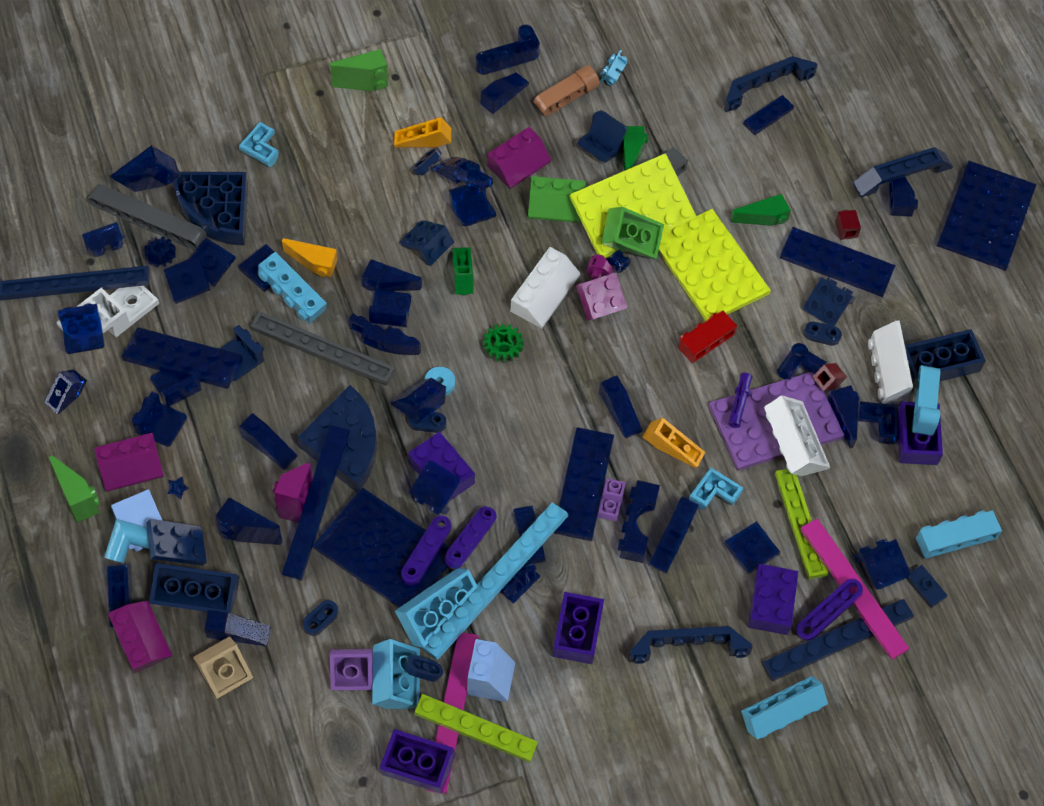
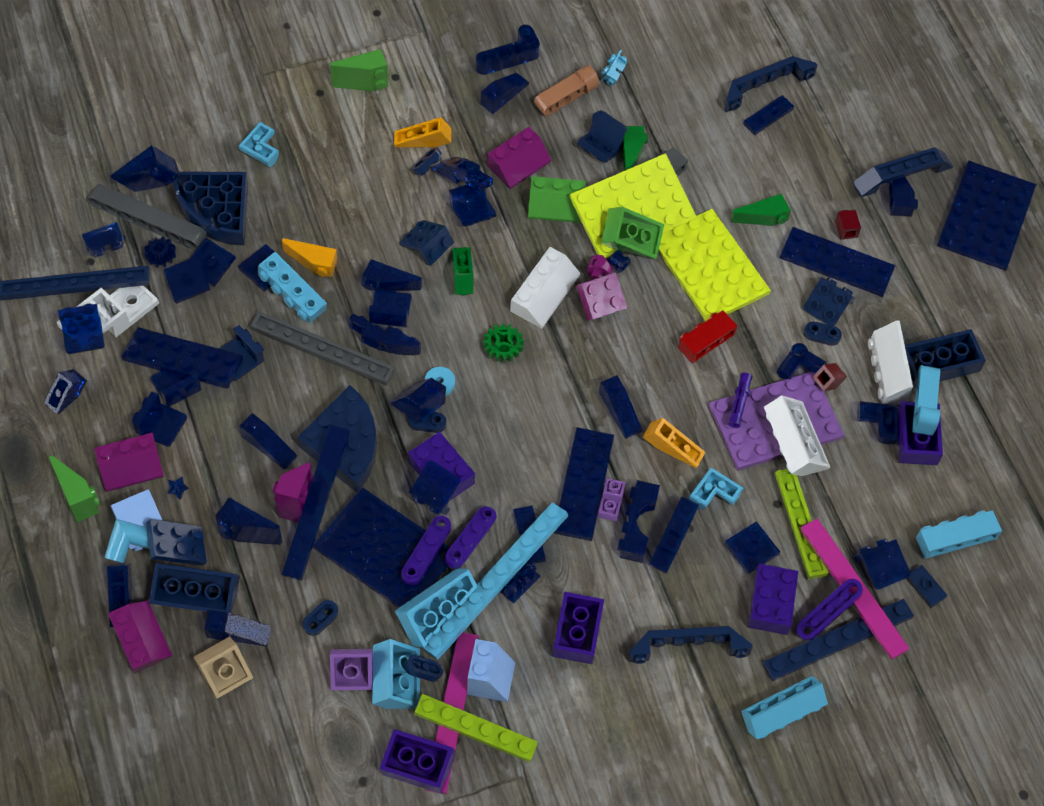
(845, 407): clear blue slope -> none

